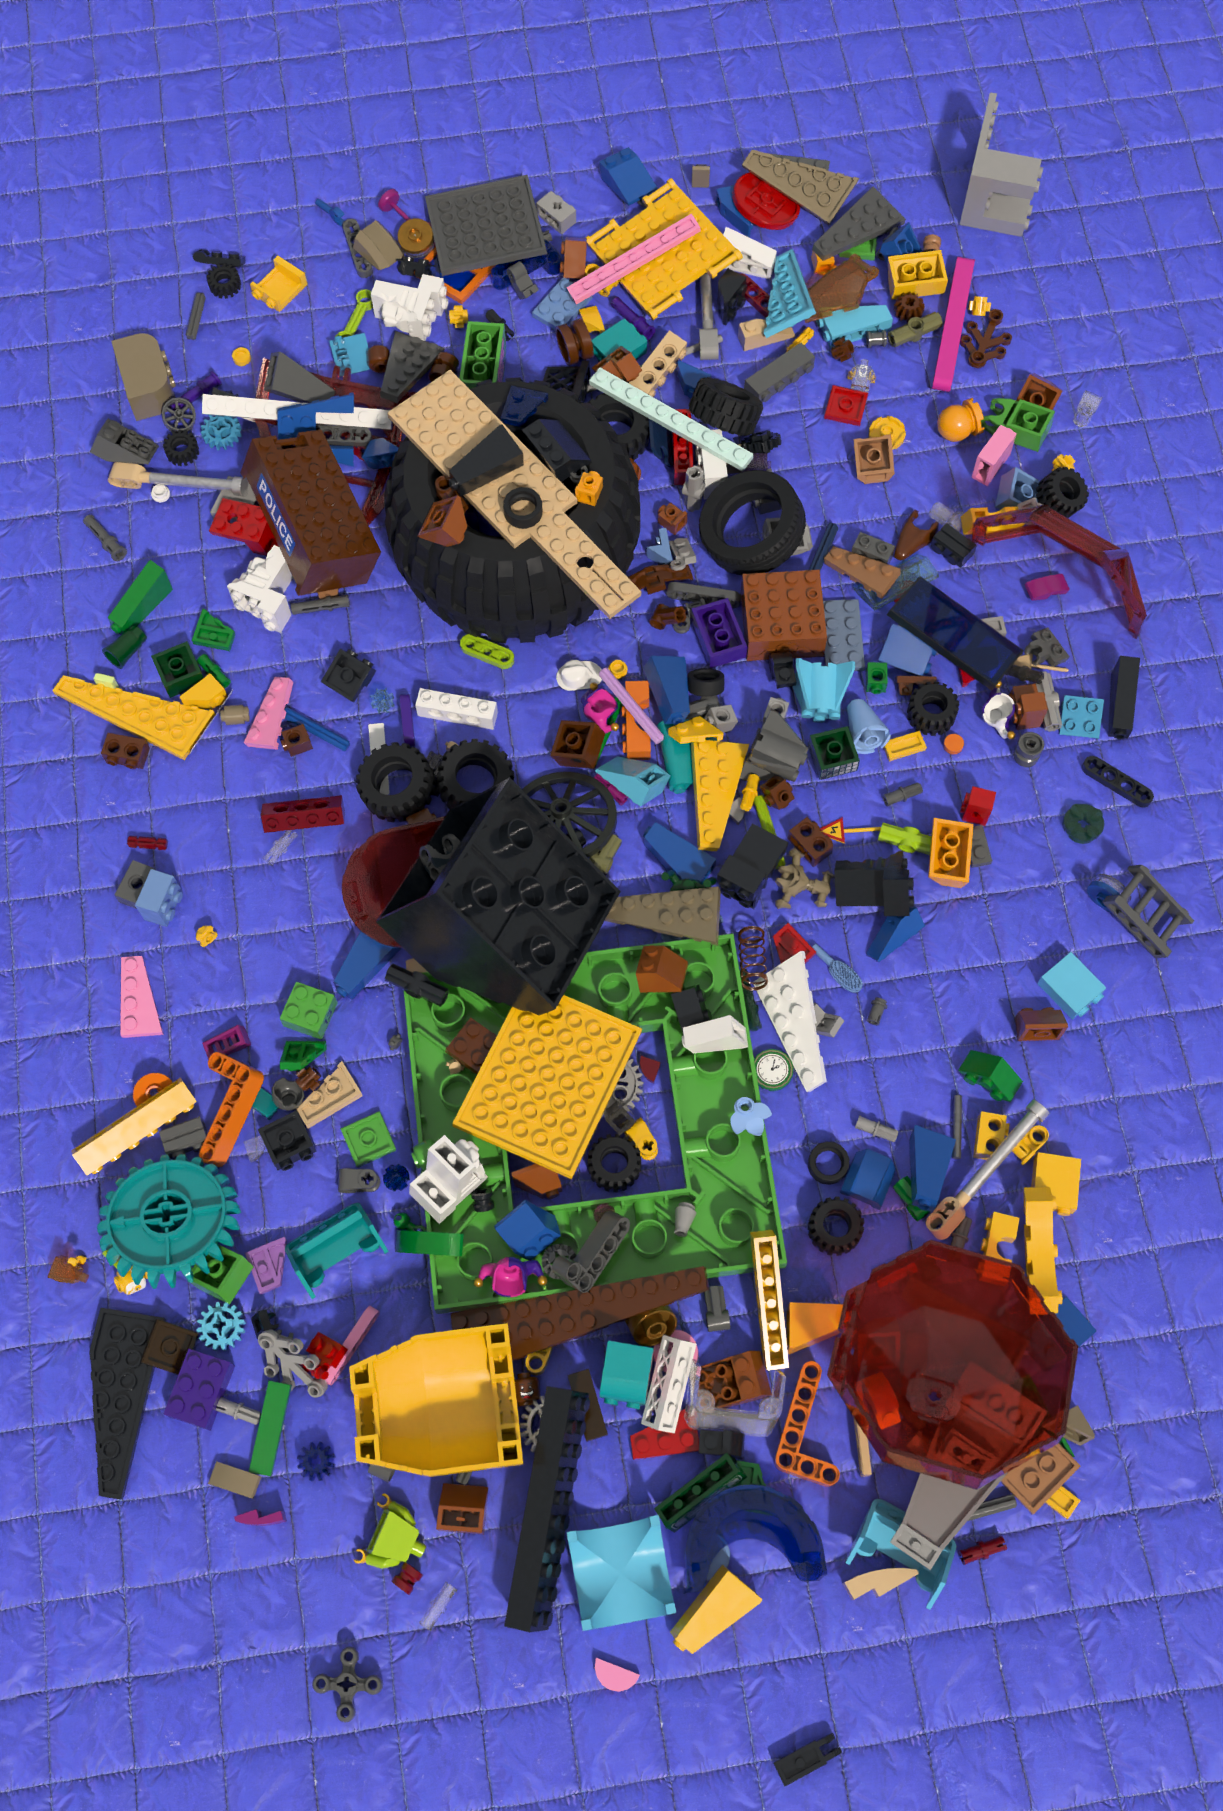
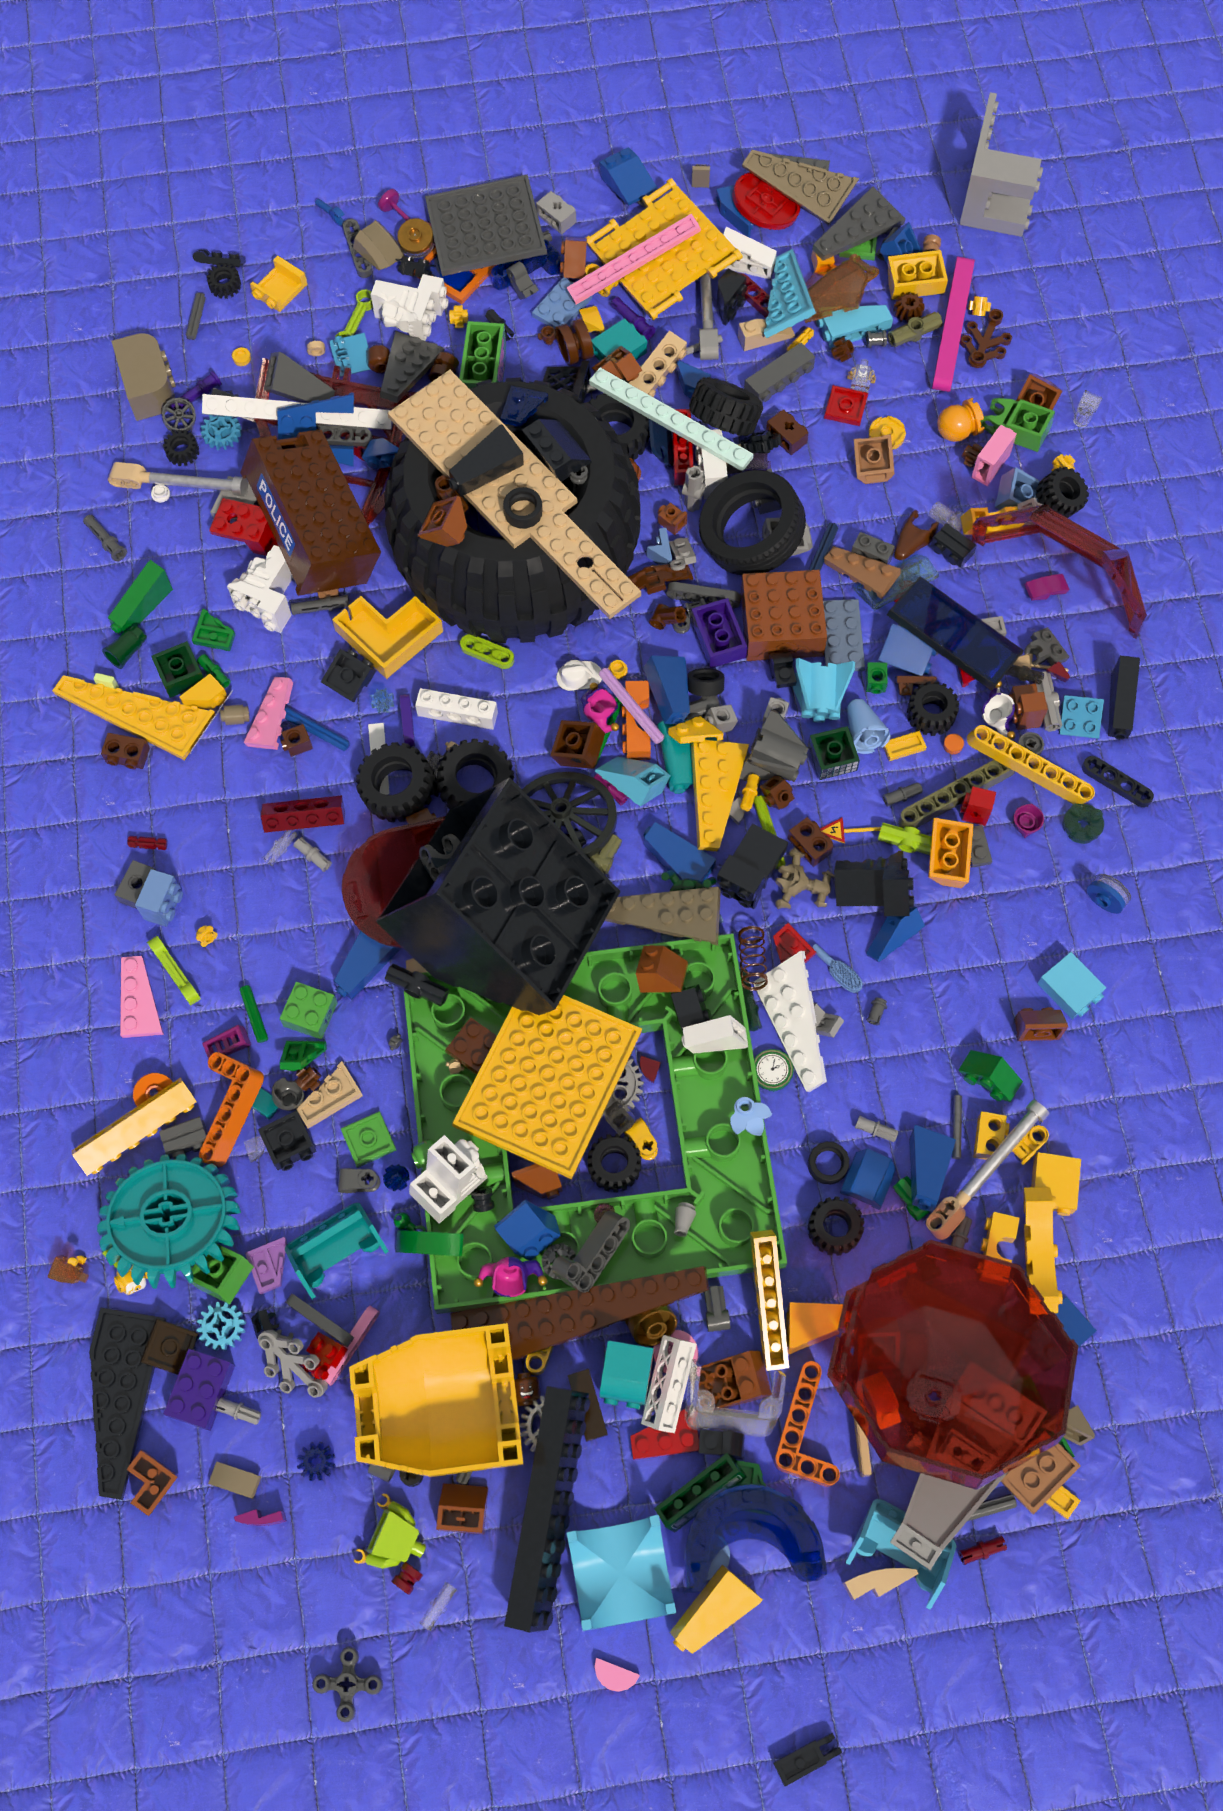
(122, 445): dark grey slope -> none
(156, 1478): none -> dark orange brick
(173, 970): none -> lime piece
(253, 1014): none -> green axle
(270, 1428): green tile -> none
(312, 854): none -> light grey pin
(316, 348): none -> tan tile
(319, 1320): none -> dark grey beam
(388, 641): none -> yellow piece
(413, 1479): none -> black wheel
(547, 335): none -> reddish brown plate
(589, 488): light orange brick -> none
(791, 432): none -> reddish brown brick
(951, 797): none -> olive beam
(970, 454): none -> reddish brown gear
(1020, 765): none -> yellow beam
(1028, 819): none -> magenta hat
(1058, 672): none -> dark red slope
(1131, 917): dark grey fence -> none

